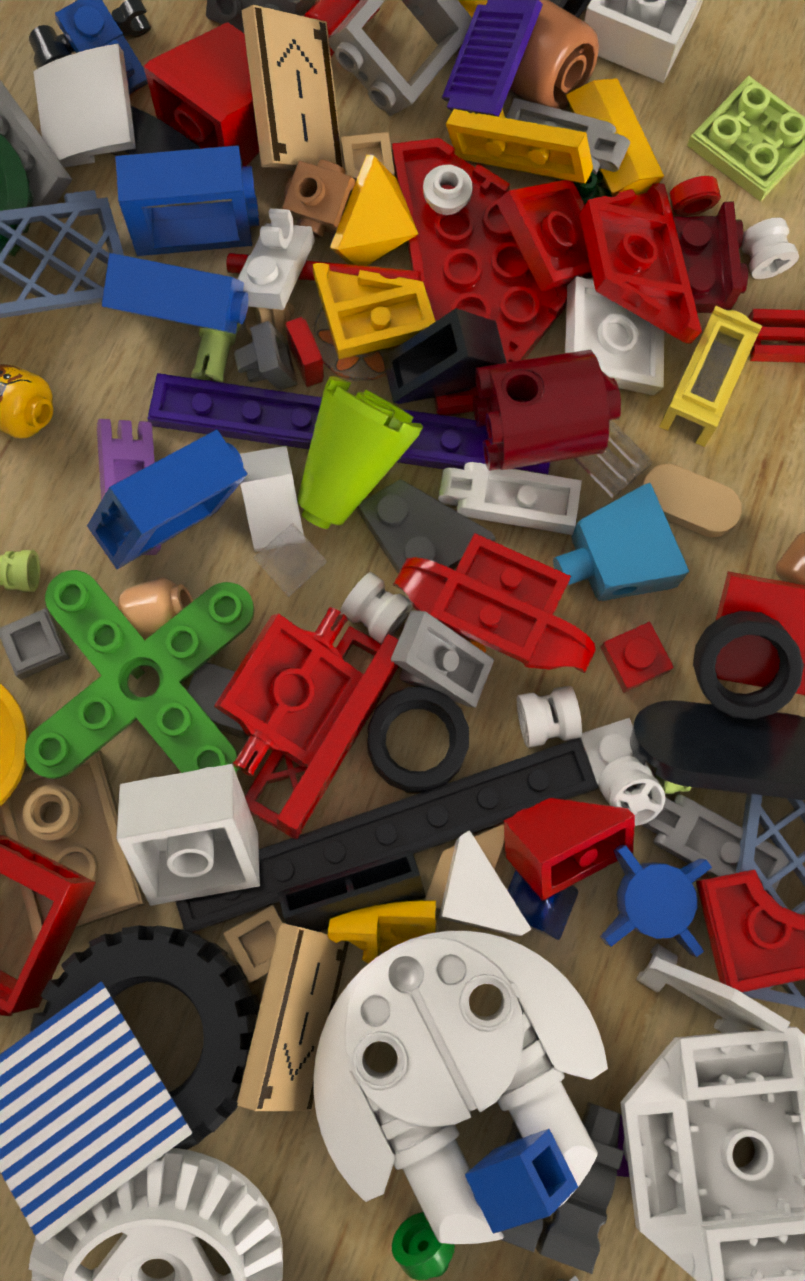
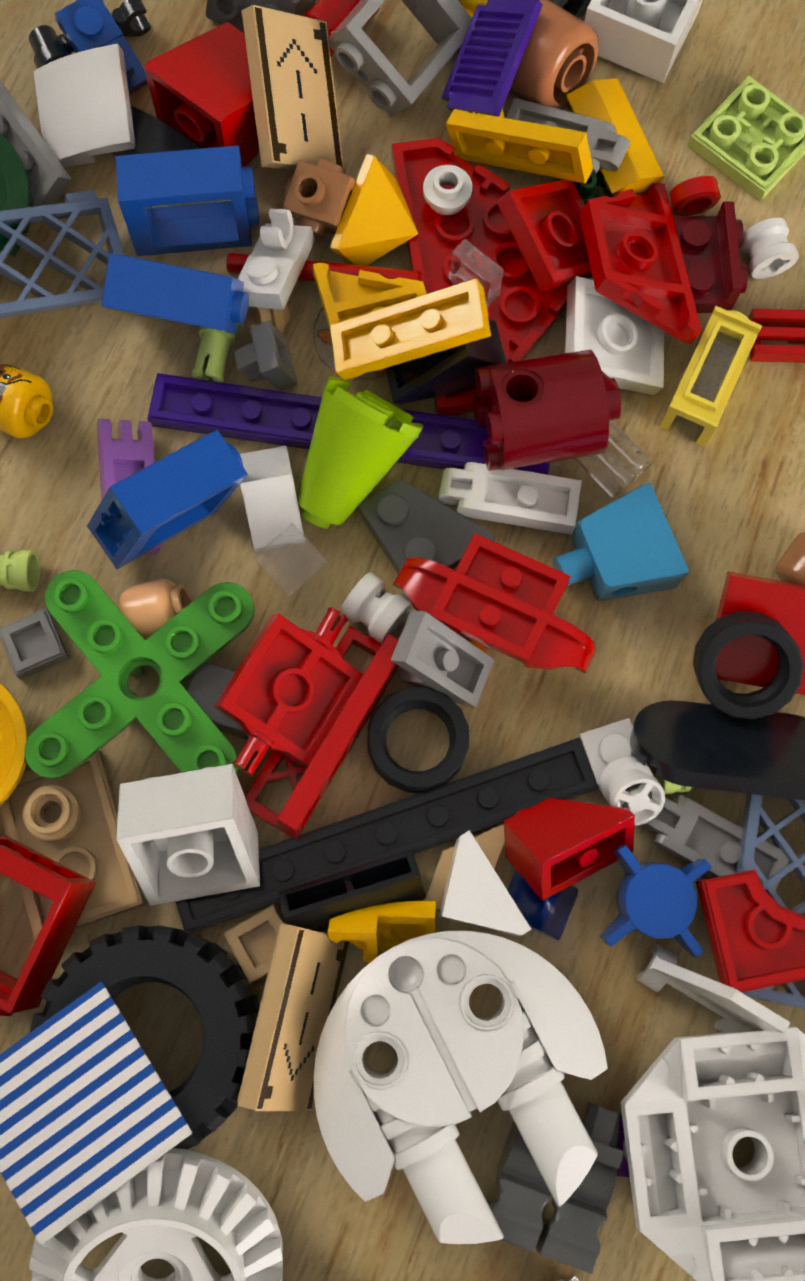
(305, 351): red tile -> none
(357, 146): tan plate -> none
(410, 329): none -> yellow hinge
(418, 1249): green tile -> none
(470, 263): none -> clear plate
(521, 1181): blue brick -> none
(549, 716): white wheel -> none
(636, 657): red plate -> none
(695, 500): tan tile -> none

